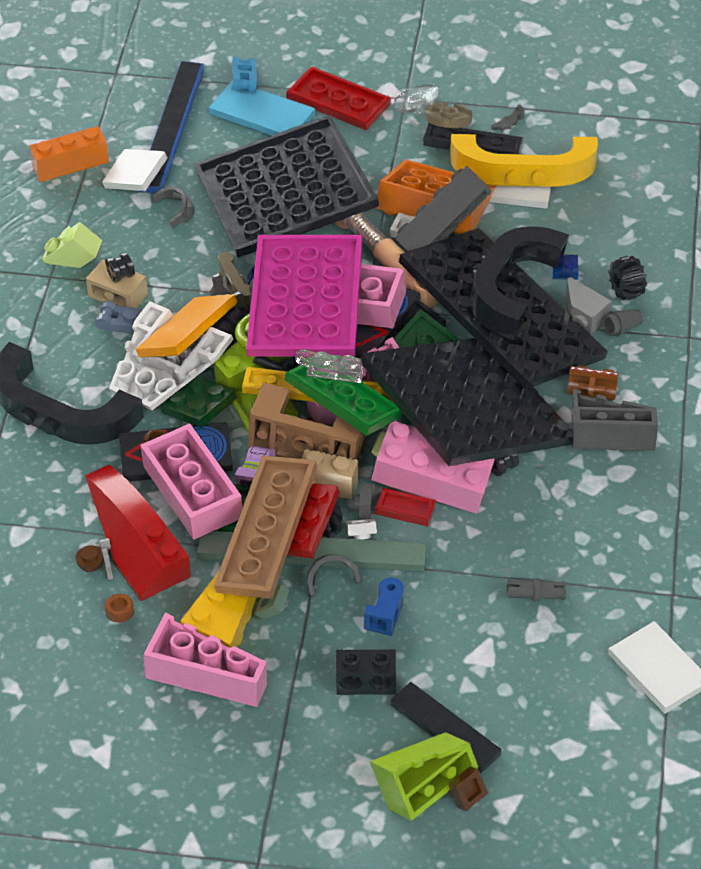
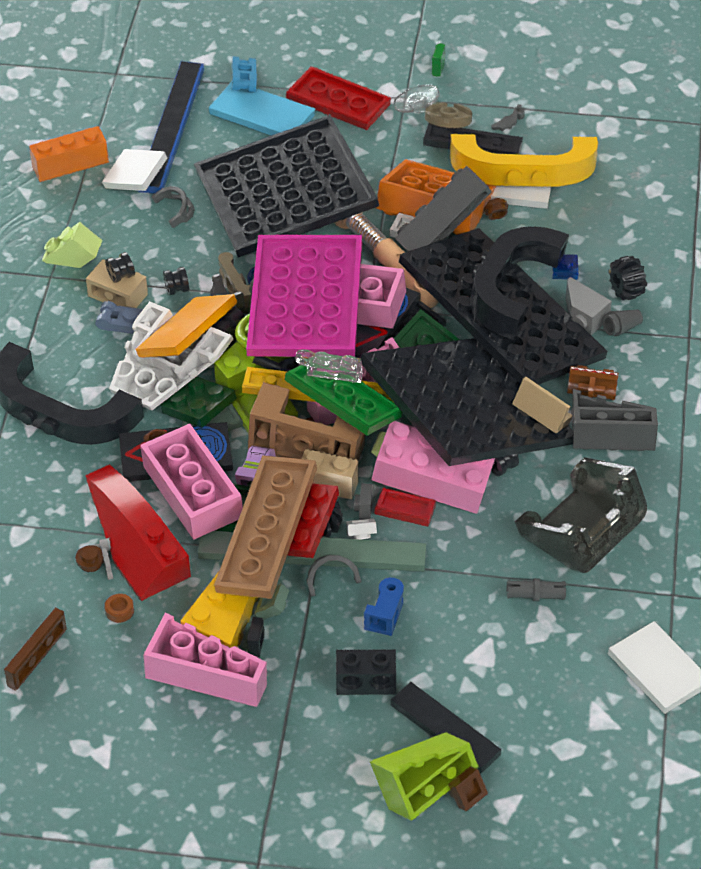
(35, 649): none -> reddish brown tile
(176, 280): none -> black wheel
(256, 636): none -> black tile
(438, 59): none -> green tile
(496, 208): none -> reddish brown plate
(542, 406): none -> tan panel
(592, 518): none -> clear smoke windscreen

